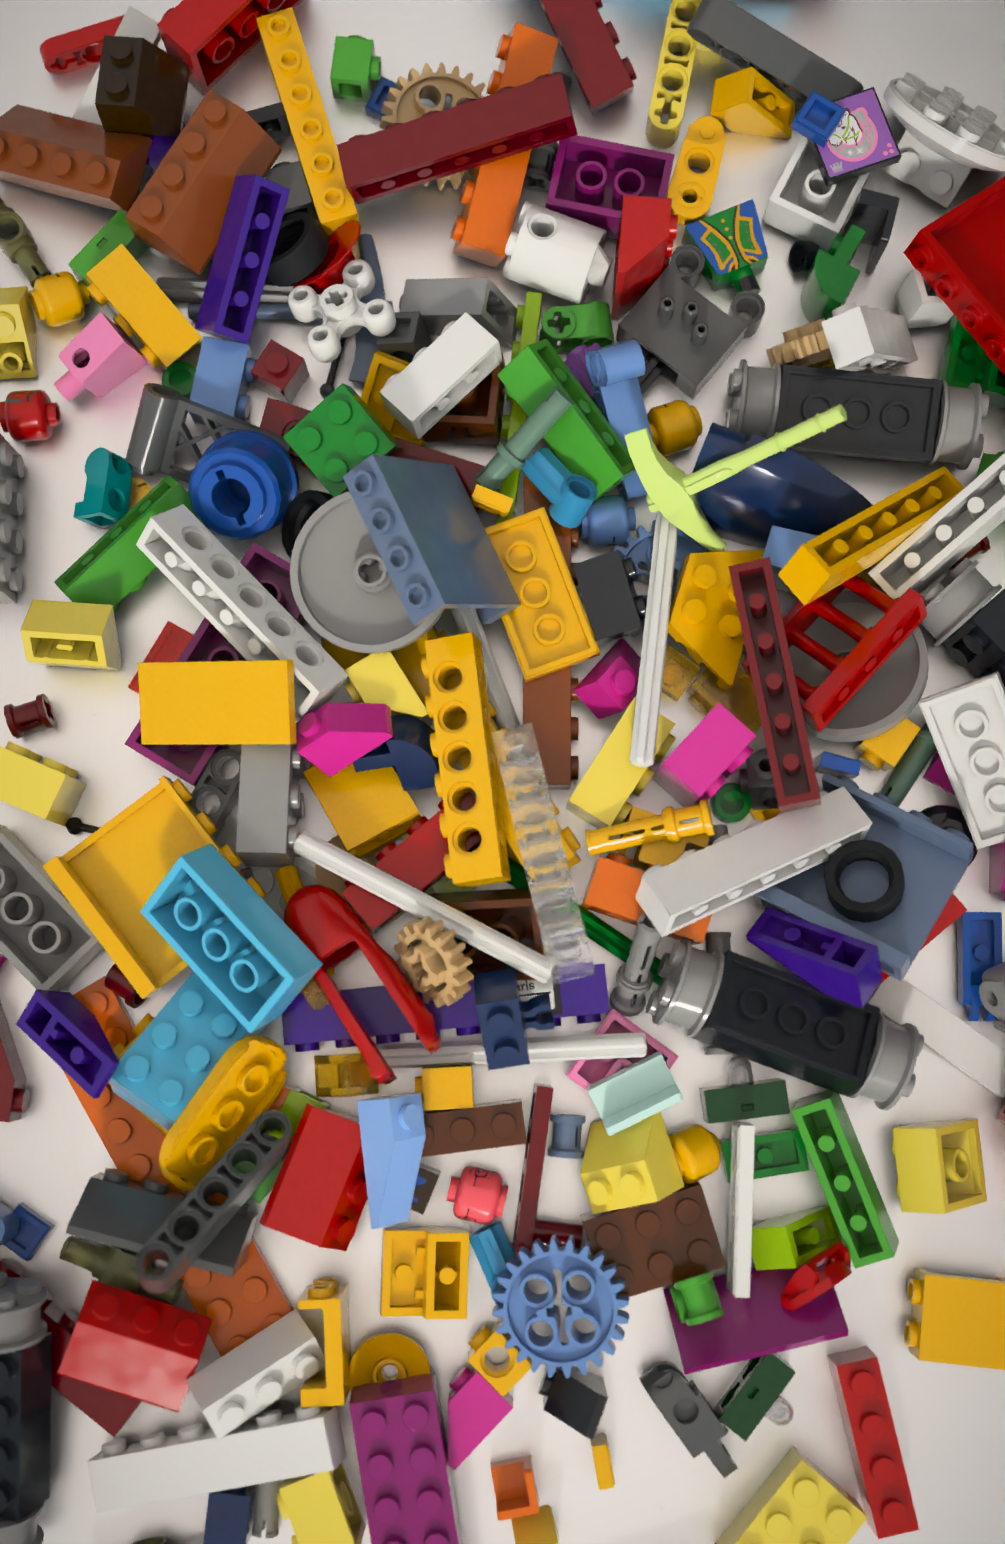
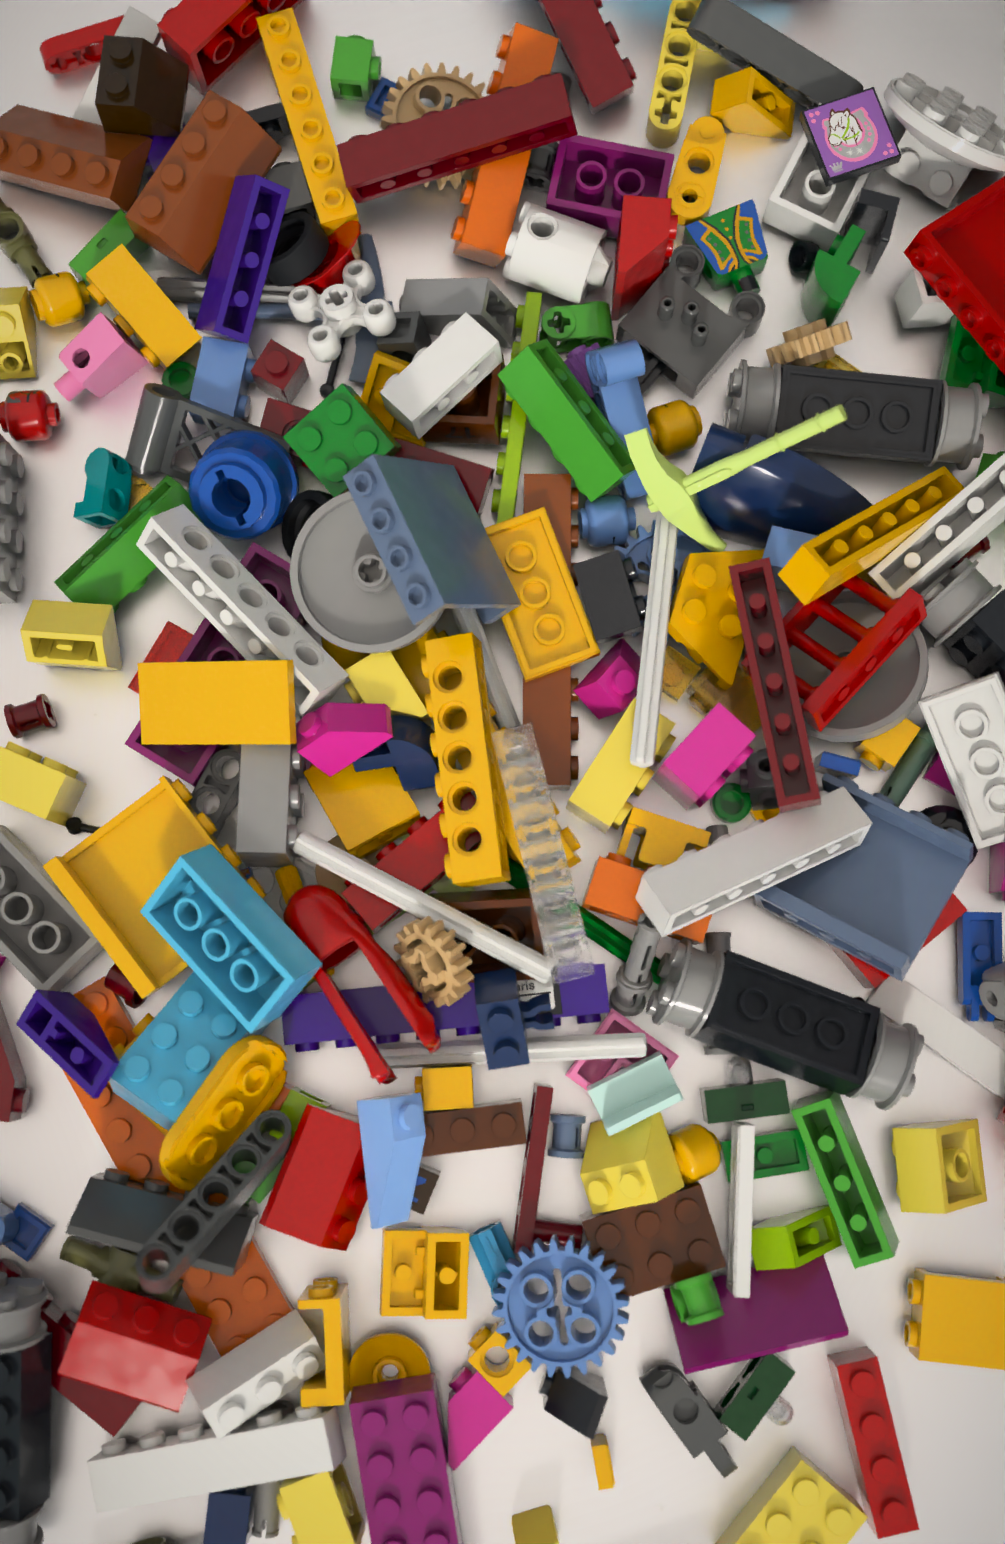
(315, 995): clear yellow tile -> none
(343, 1075): clear yellow brick -> none
(477, 1195): coral head -> none
(491, 501): yellow tile -> none
(512, 453): sand green pin -> none
(515, 1488): orange panel -> none
(567, 492): dark azure piece -> none
(600, 839): yellow pin -> none
(810, 1283): red helmet -> none
(818, 118): blue tile -> none
(820, 956): dark purple slope -> none
(859, 851): black tyre -> none
(868, 339): white brick -> none

